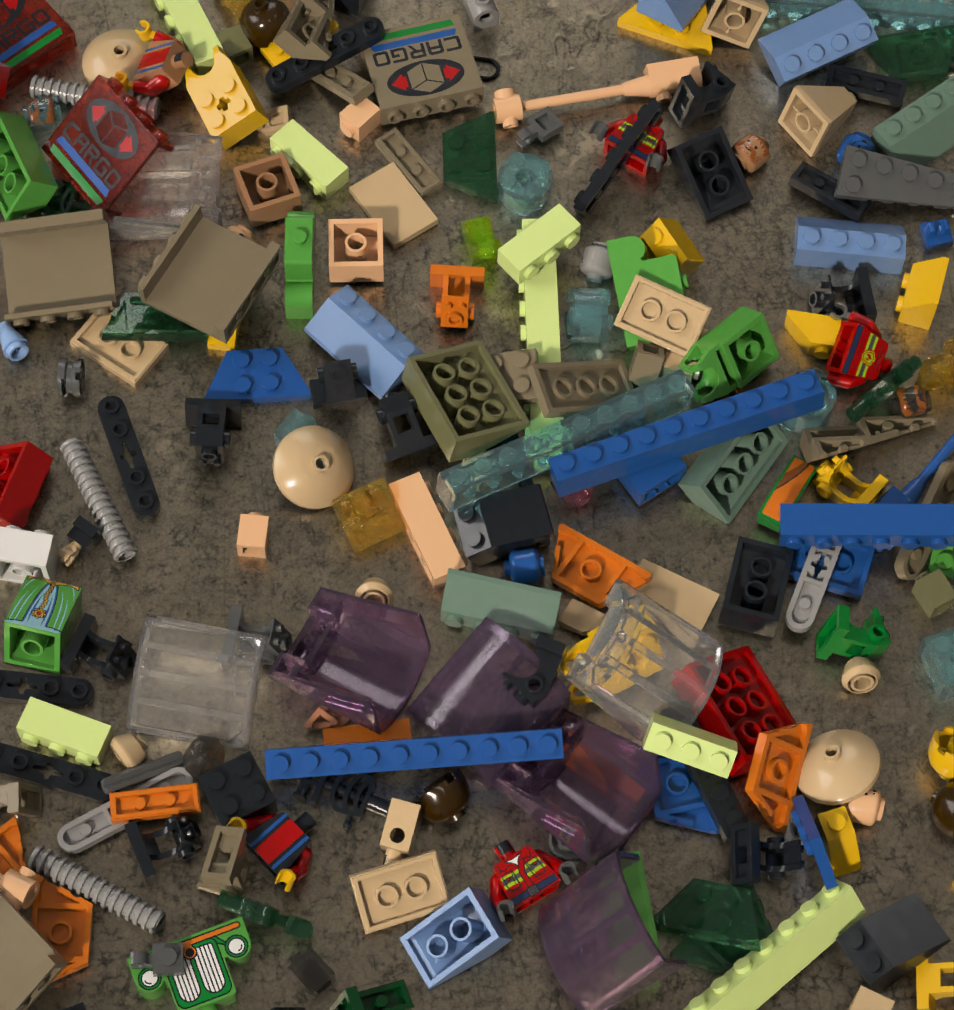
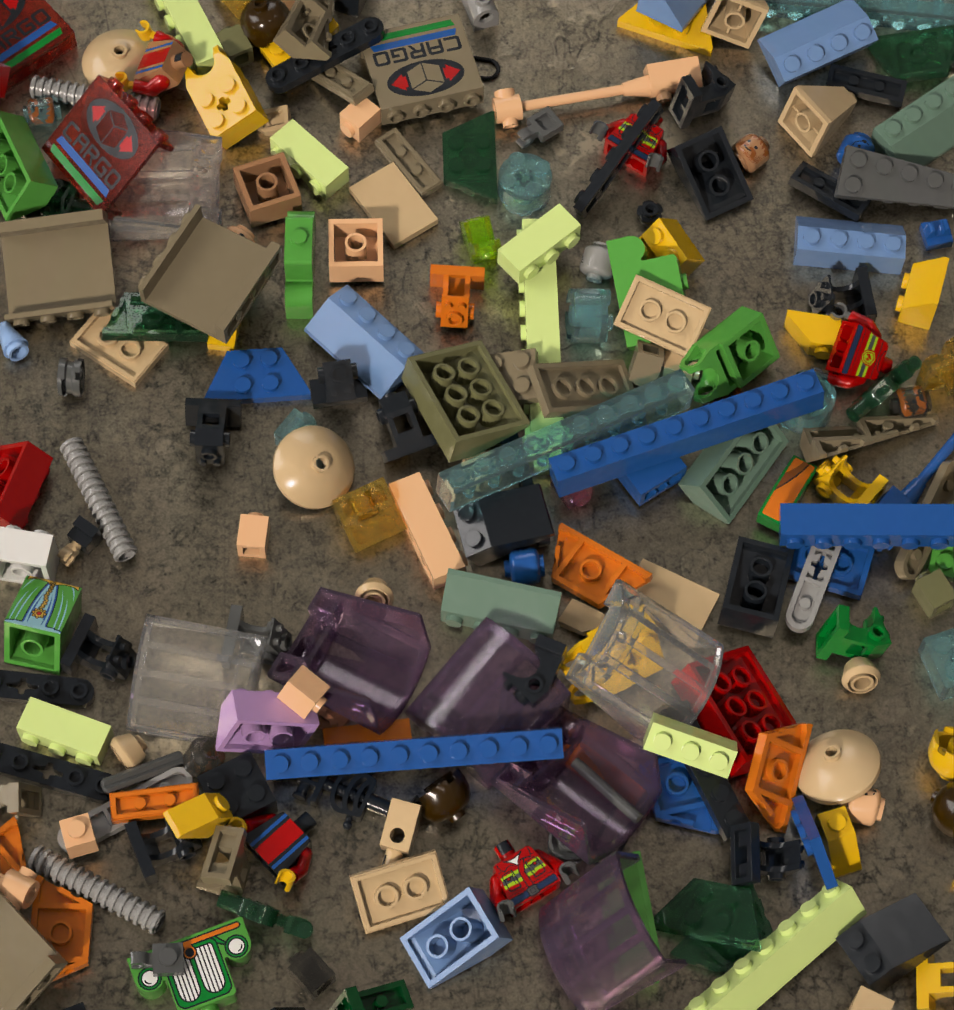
(78, 835): none -> light nougat brick
(136, 480): black piece -> none
(199, 816): none -> yellow slope
(261, 722): none -> lavender slope
(304, 692): none -> light nougat brick
(606, 790): none -> dark grey bar
(649, 218): none -> black plate

